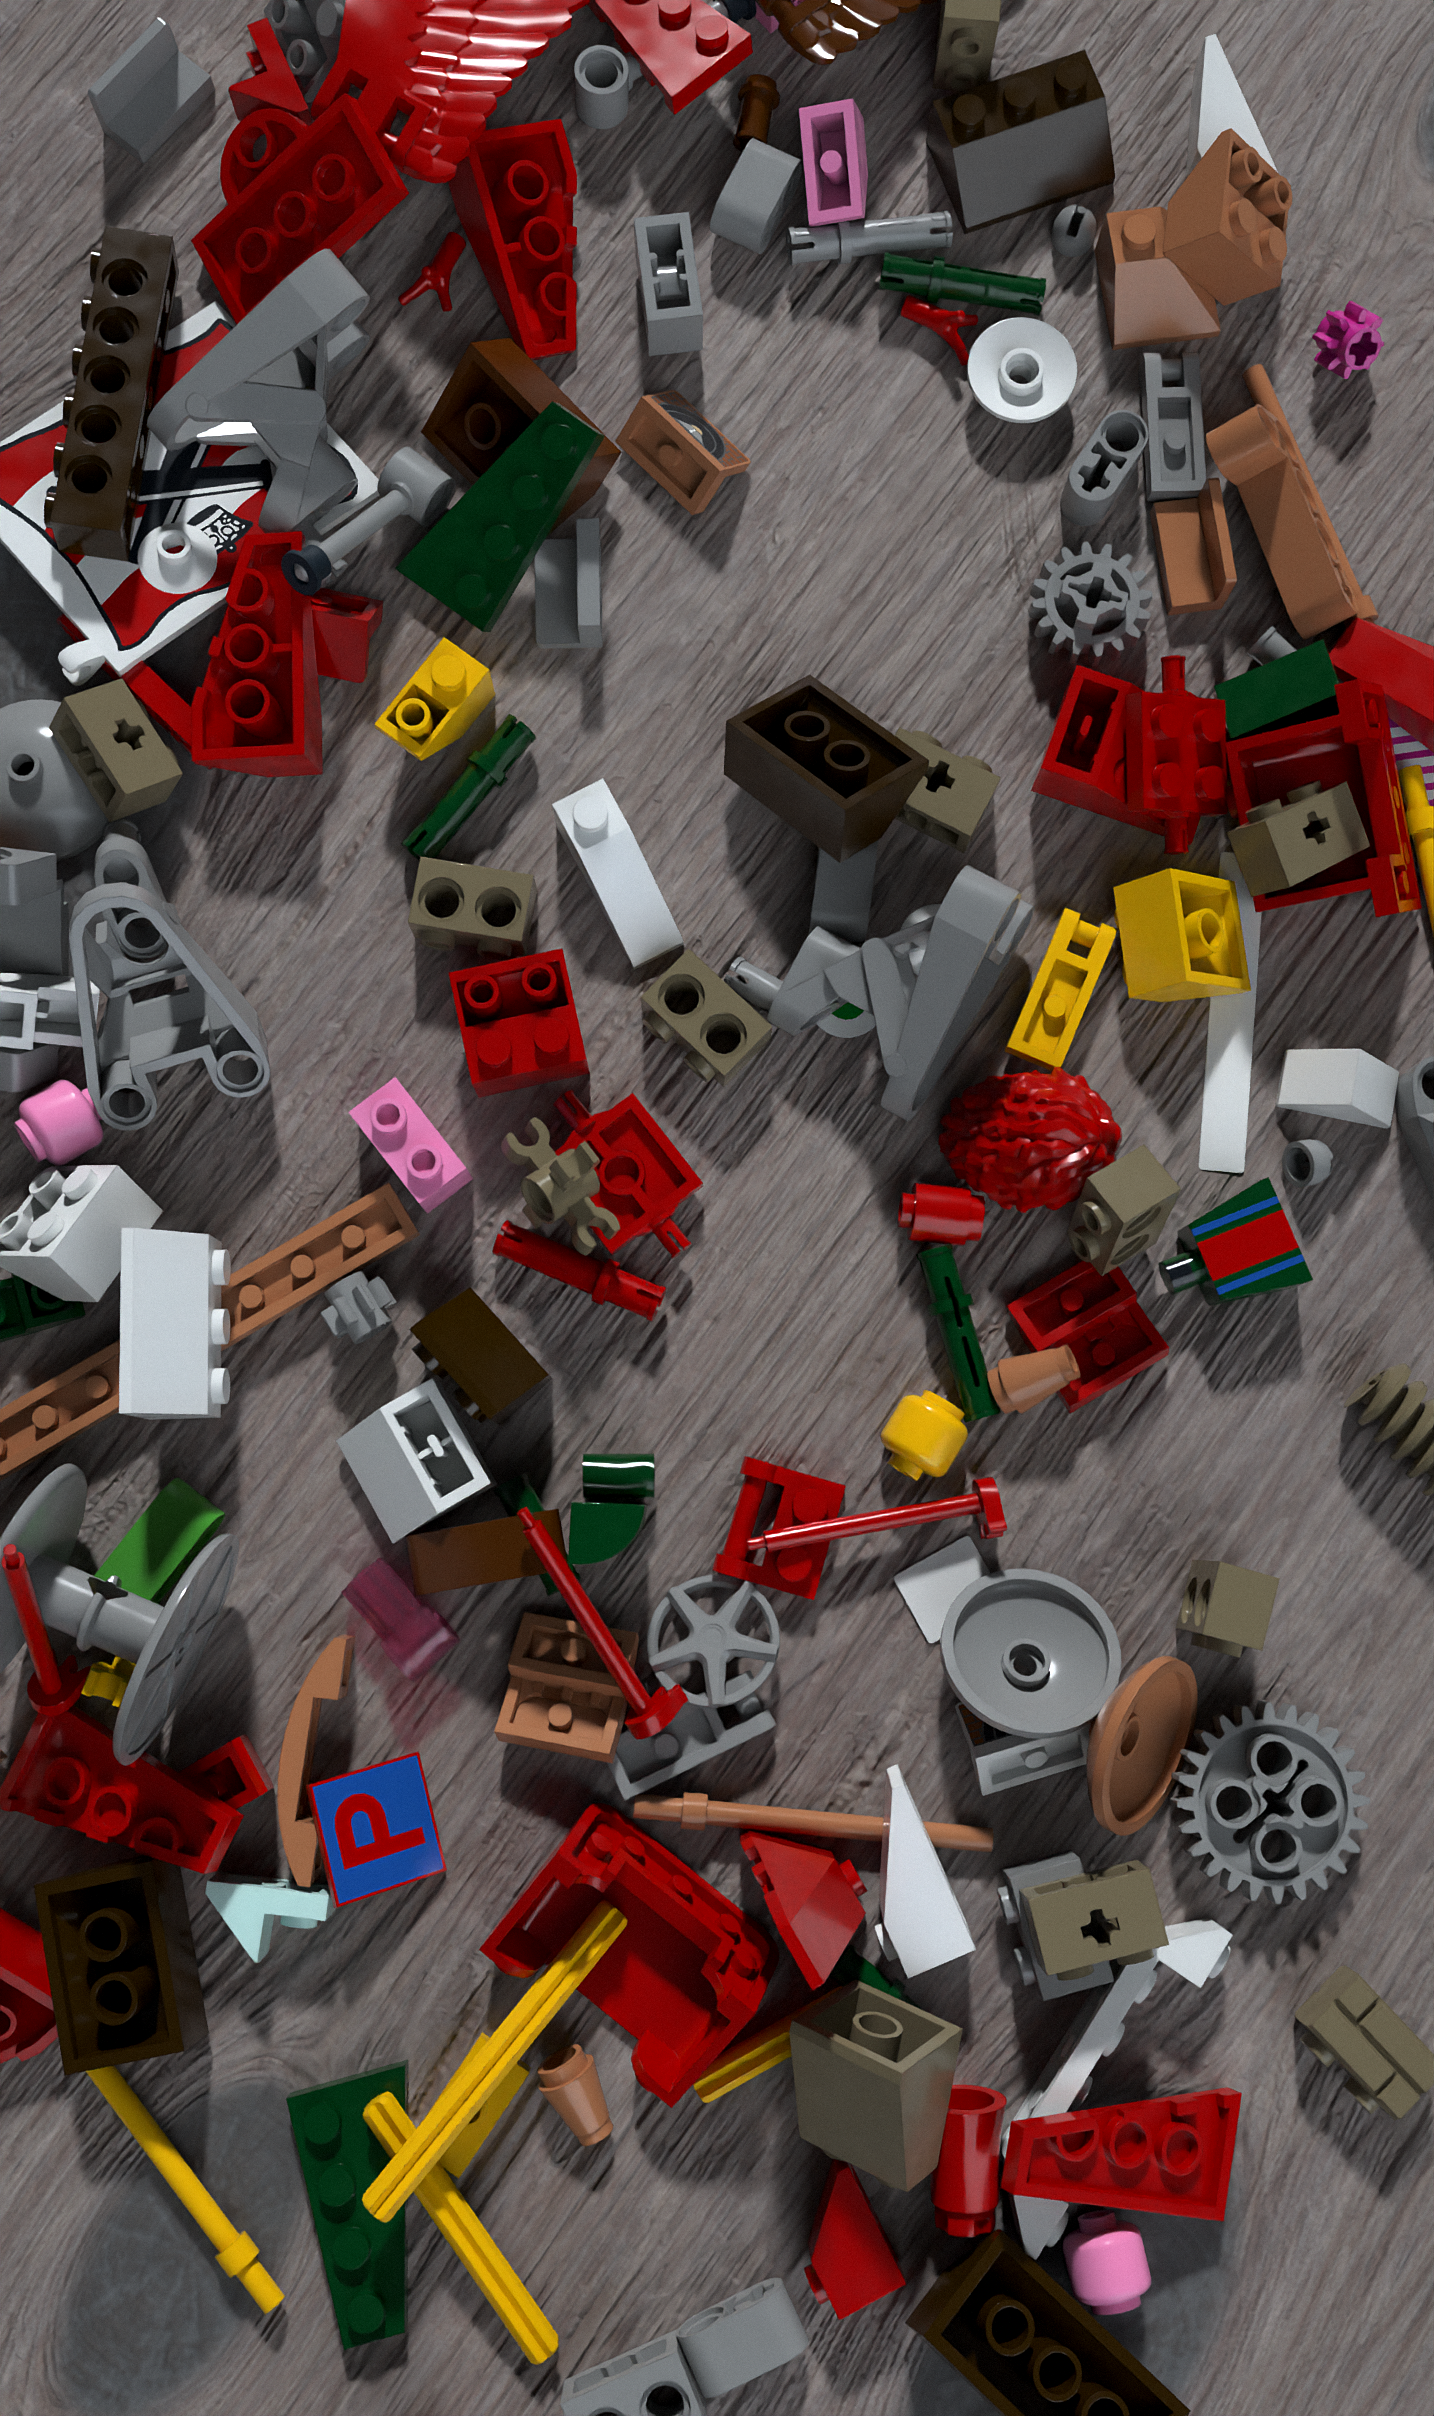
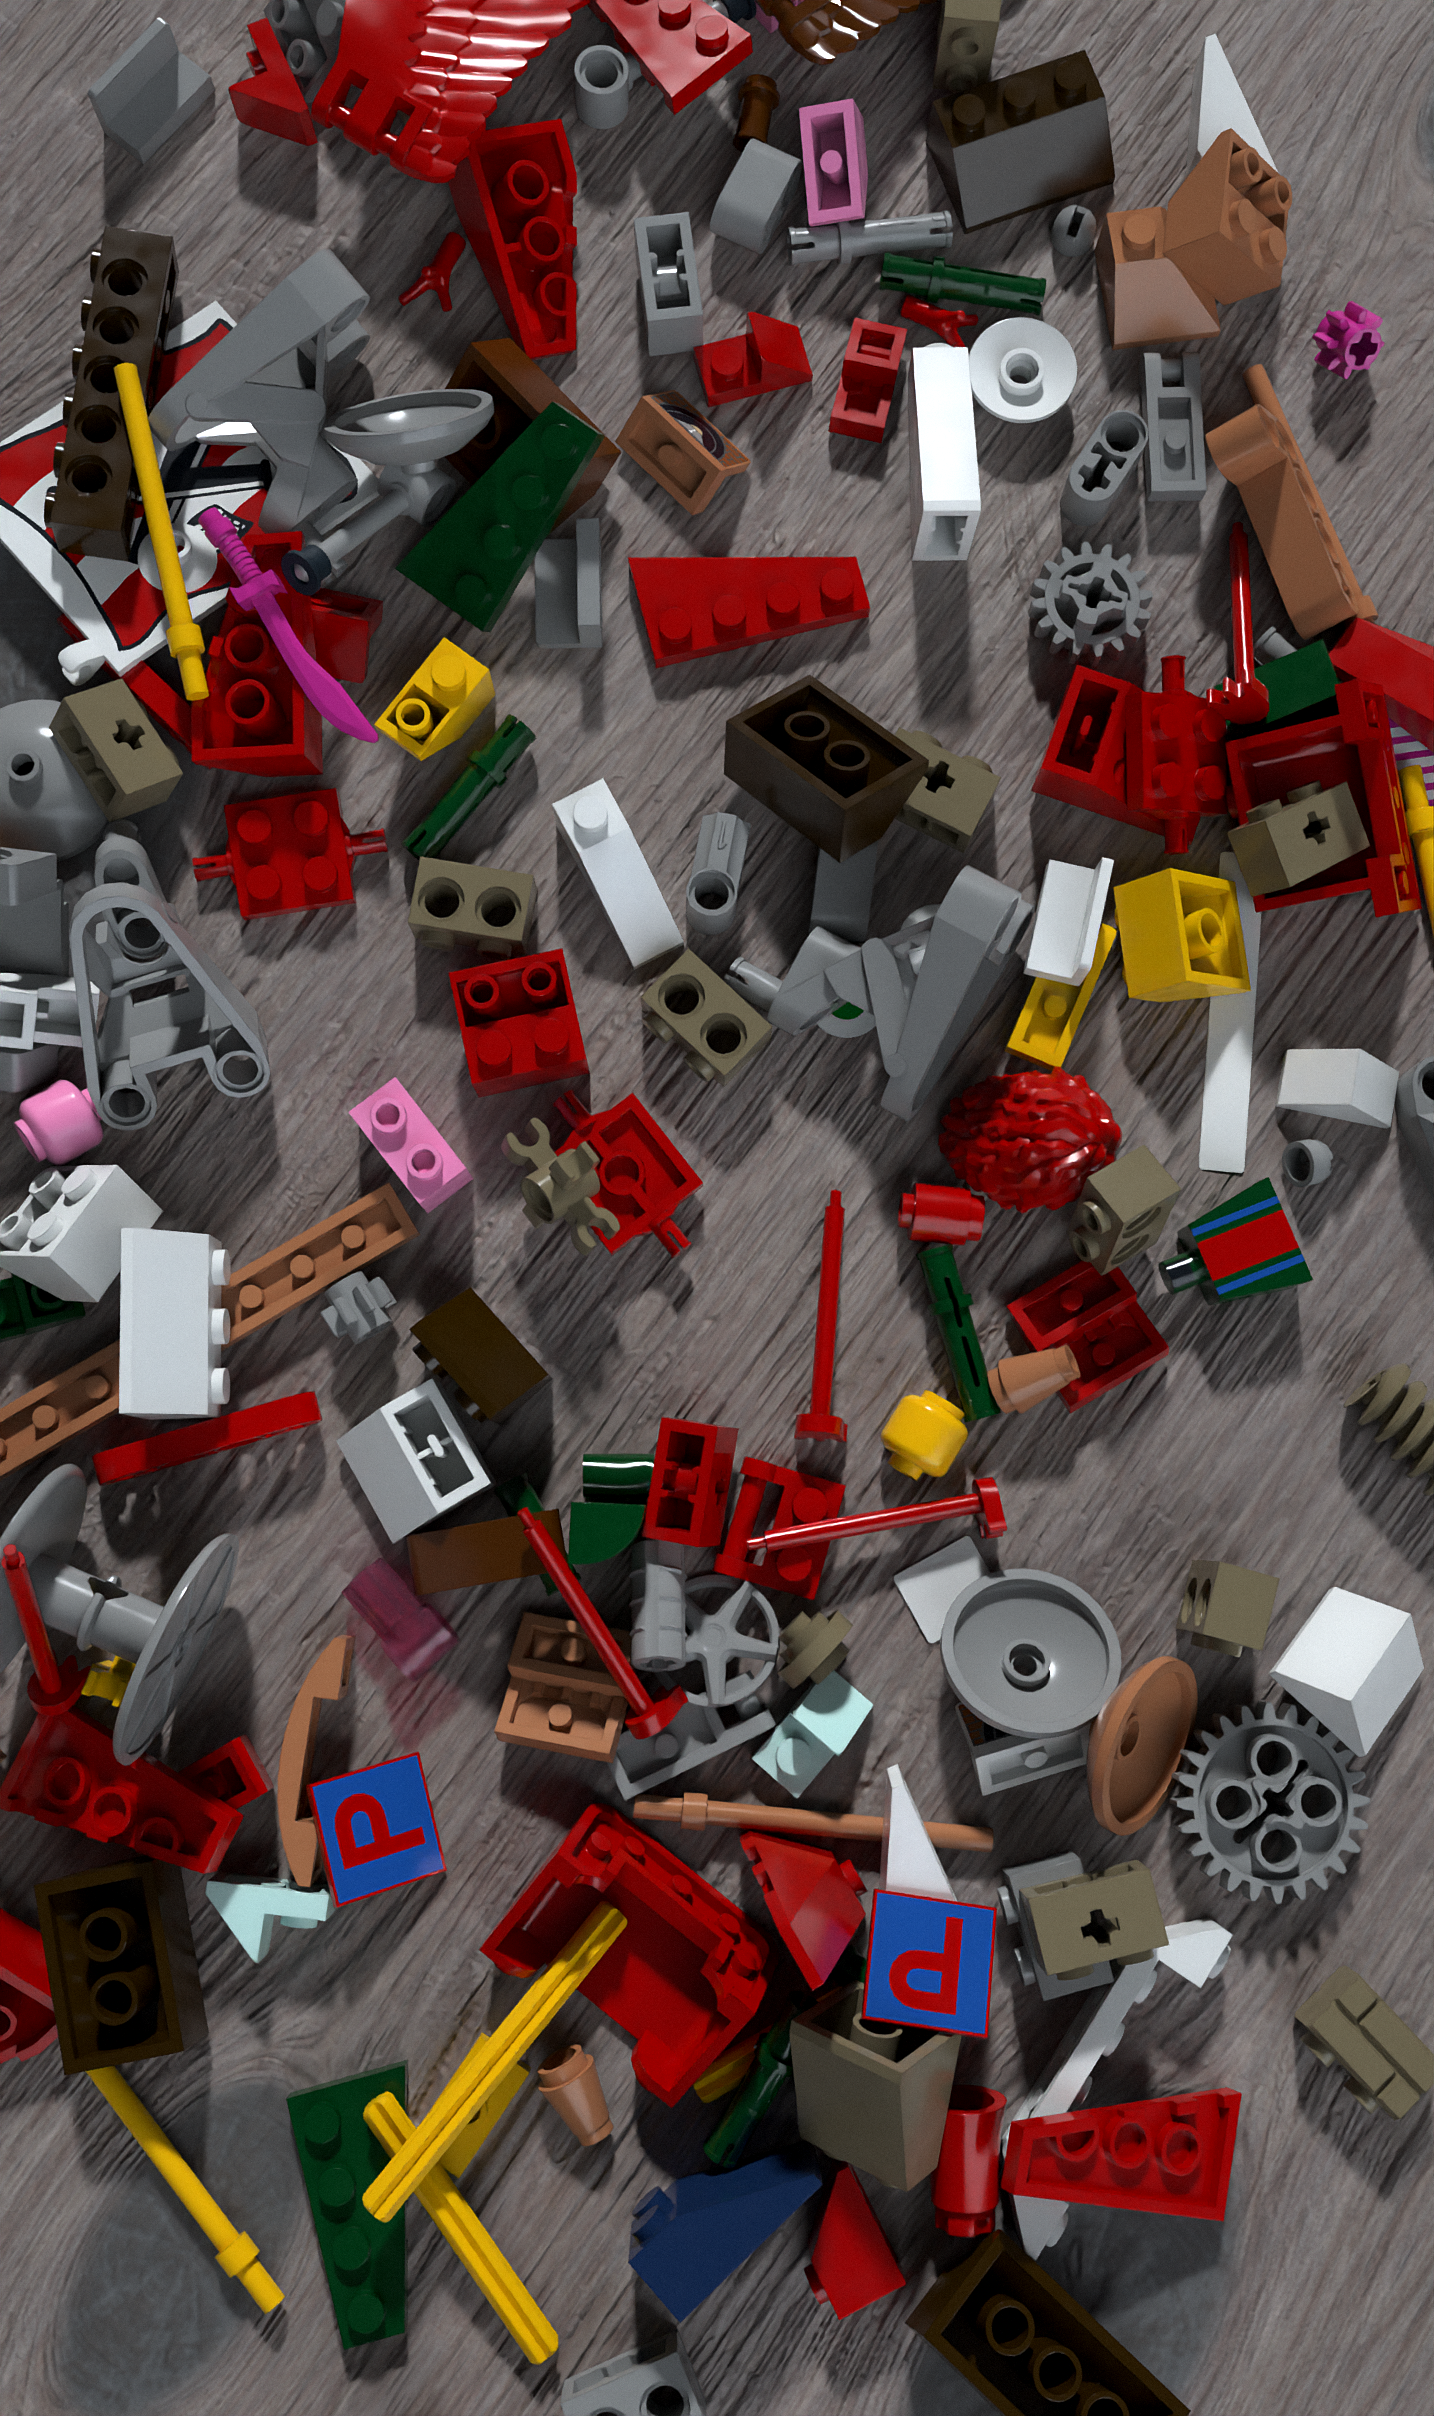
(163, 1541): bright green beam -> none
(183, 636): none -> yellow bar
(207, 1438): none -> red beam
(259, 592): none -> dark pink sword
(290, 854): none -> red plate
(305, 195): red plate -> none
(410, 427): none -> light grey dish
(583, 1272): red pin -> none
(658, 1606): none -> light grey axle
(690, 1482): none -> red brick
(714, 2220): none -> dark blue slope
(717, 871): none -> light grey piece
(735, 602): none -> red wing
(742, 2337): light grey beam -> none
(752, 363): none -> red slope
(757, 2087): none -> dark green pin
(812, 1733): none -> light aqua slope
(813, 1647): none -> dark tan plate
(819, 1422): none -> red piece
(867, 380): none -> red slope
(929, 1964): none -> blue piece
(942, 454): none -> white slope
(1068, 921): none -> white panel
(1106, 2263): bright pink head -> none
(1194, 551): nougat panel -> none
(1247, 697): none -> red piece
(1351, 1666): none -> white slope

